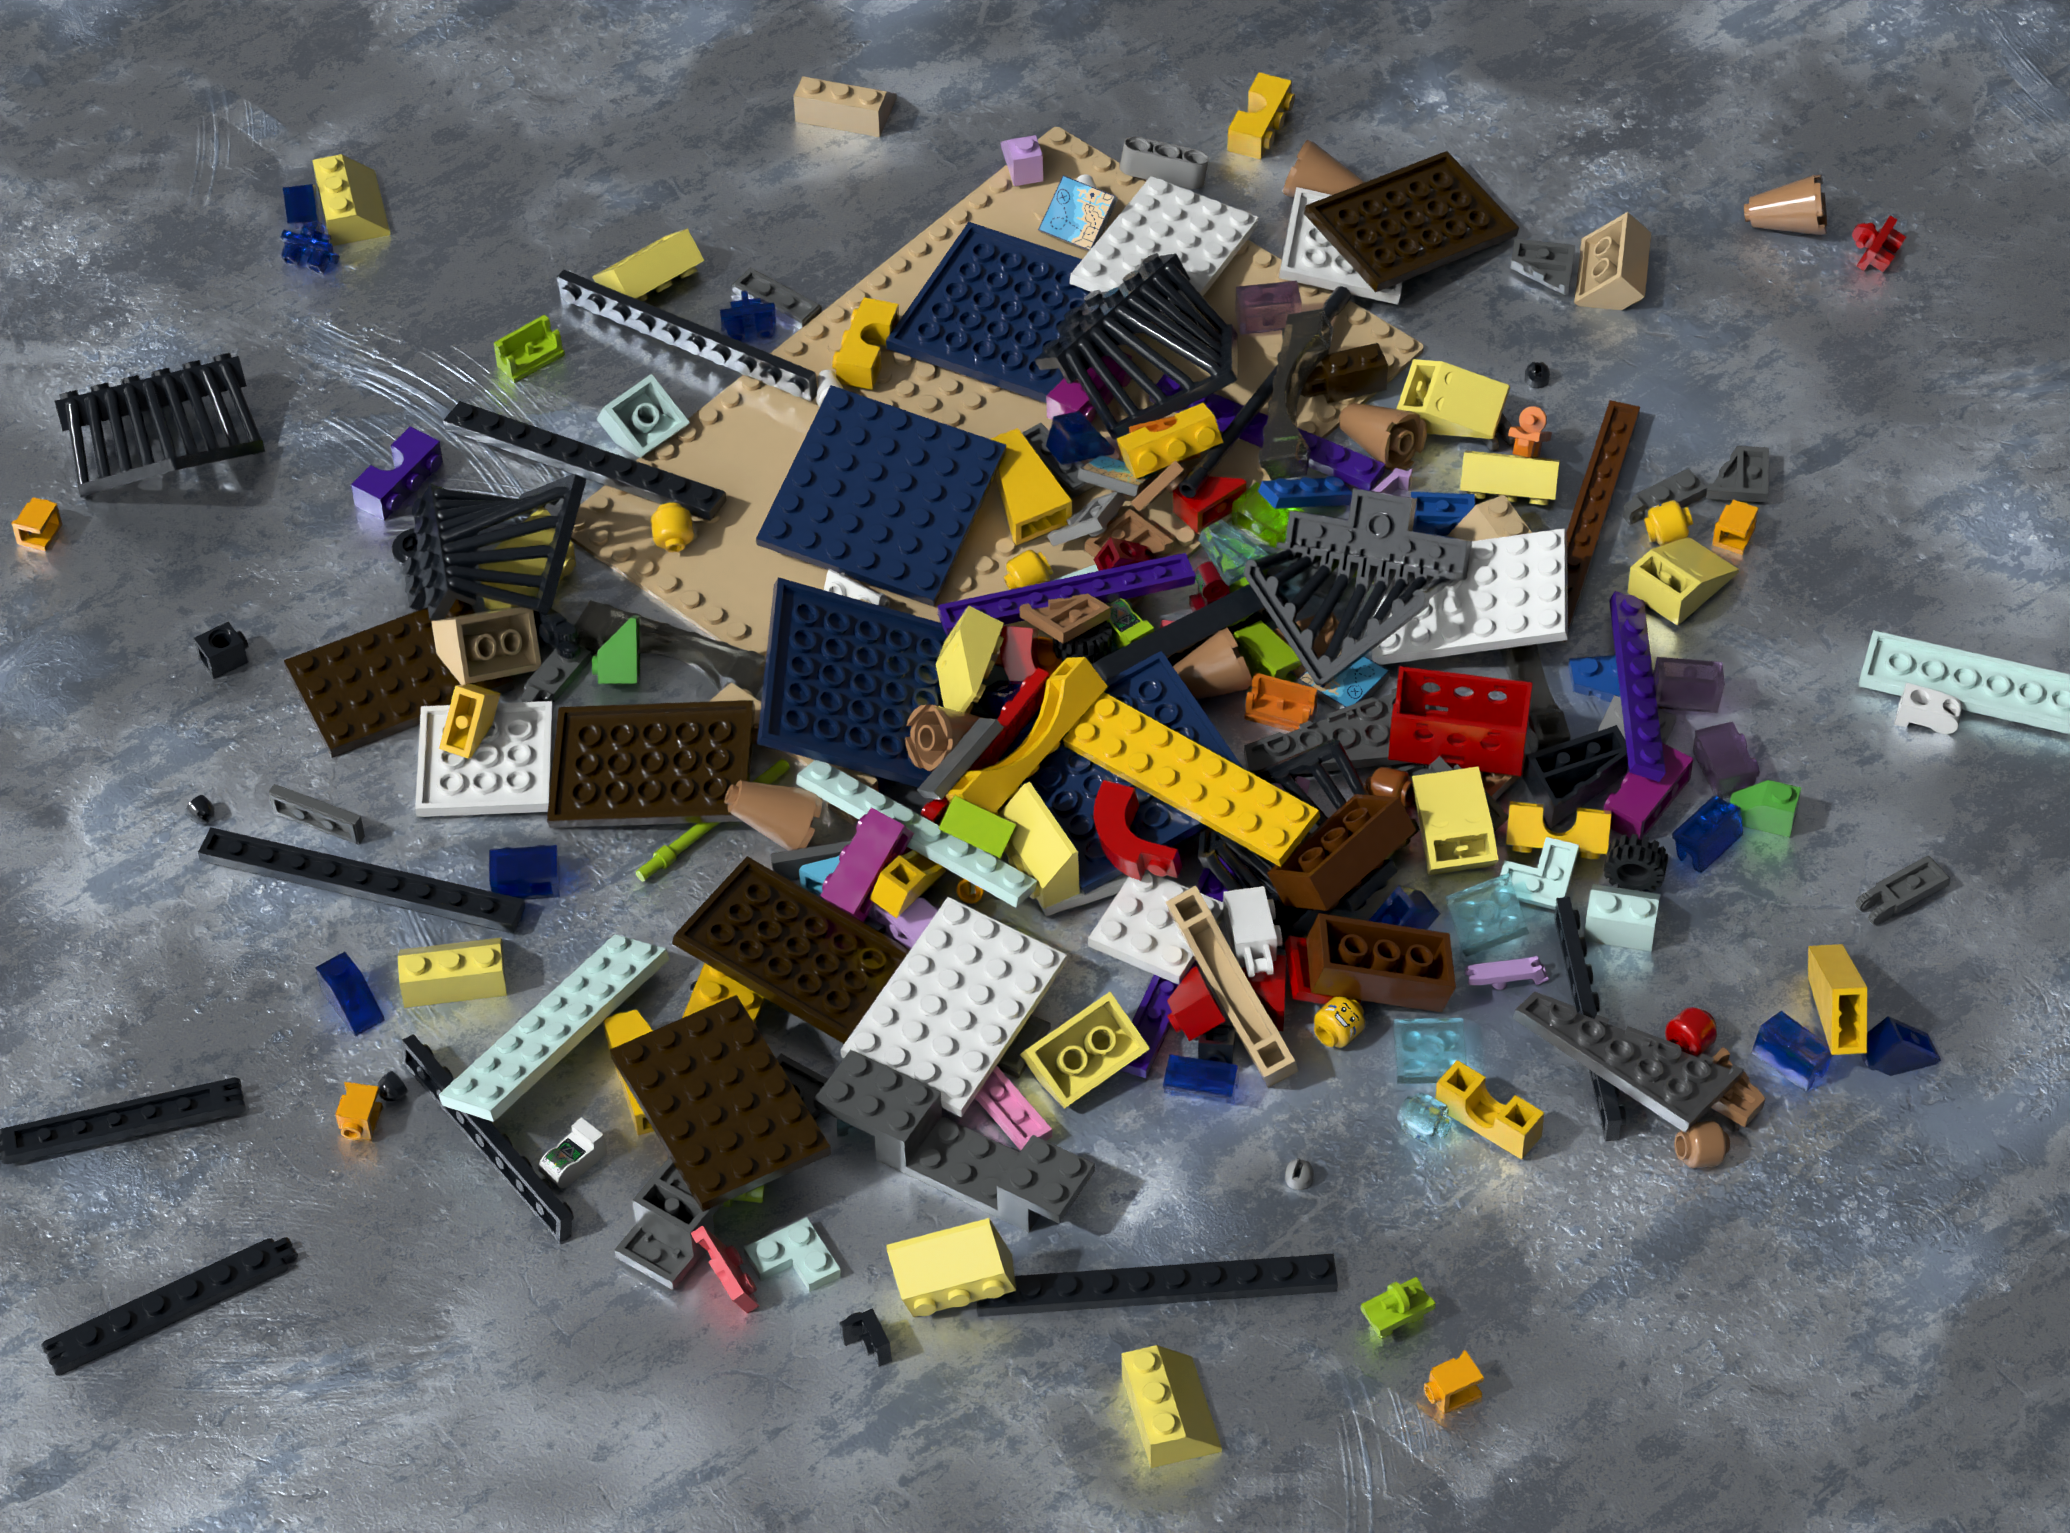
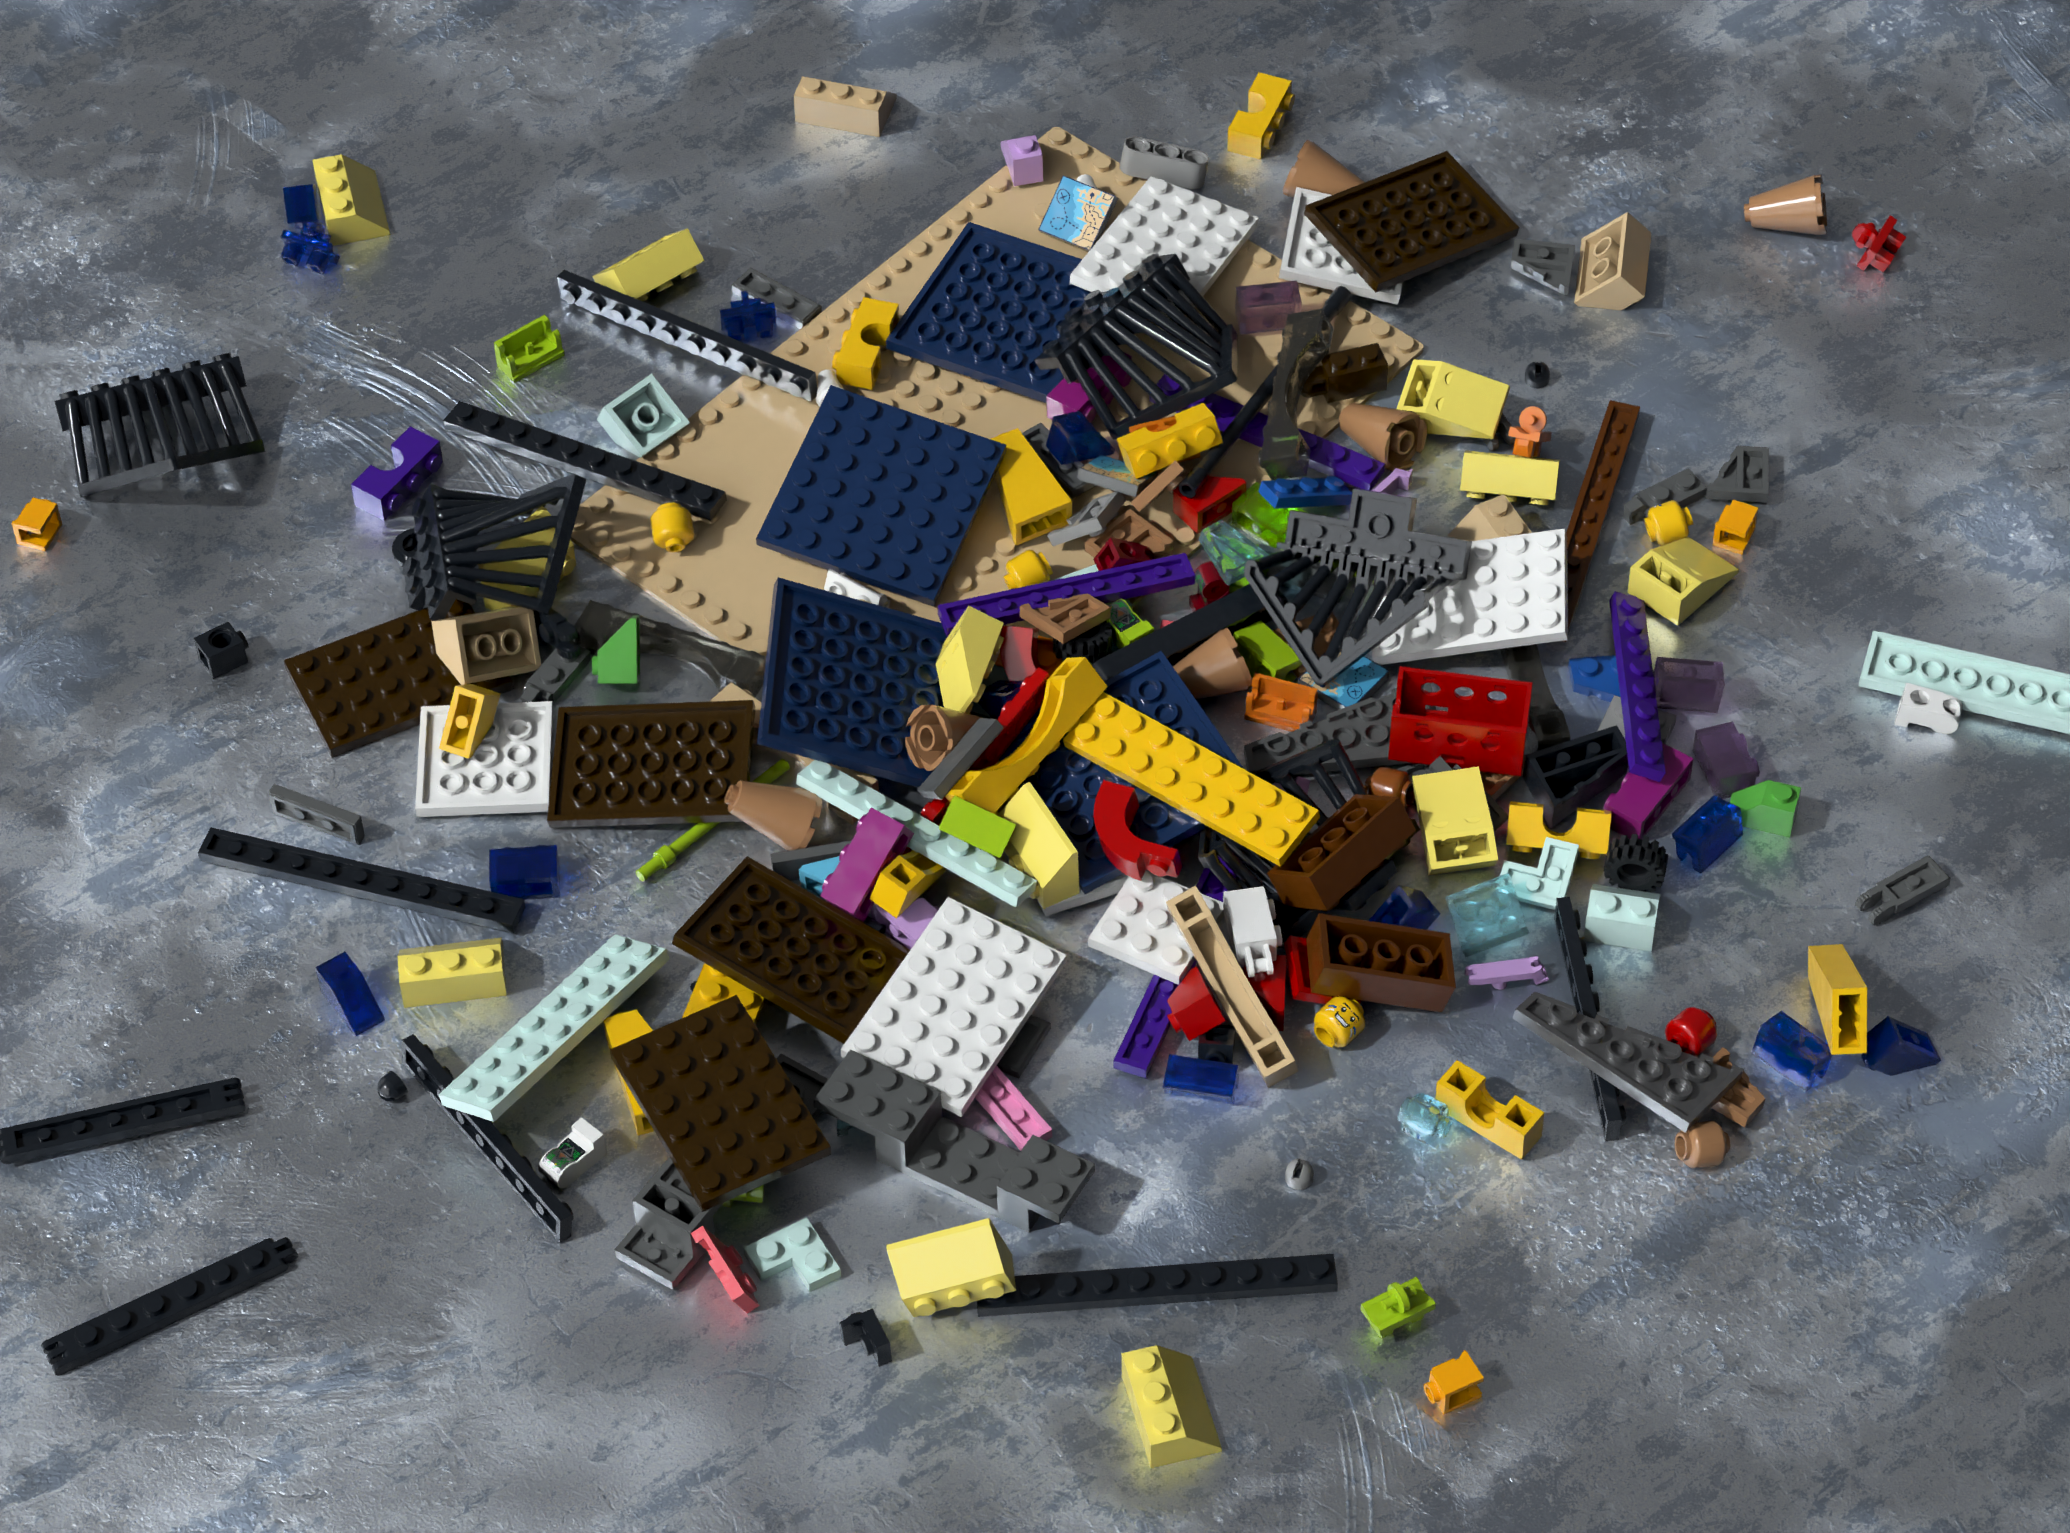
(199, 809): black hinge -> none
(358, 1111): light orange window -> none
(964, 892): light orange hinge -> none
(1085, 1050): light yellow slope -> none
(1427, 1048): clear light blue plate -> none
(1440, 511): blue wing -> none

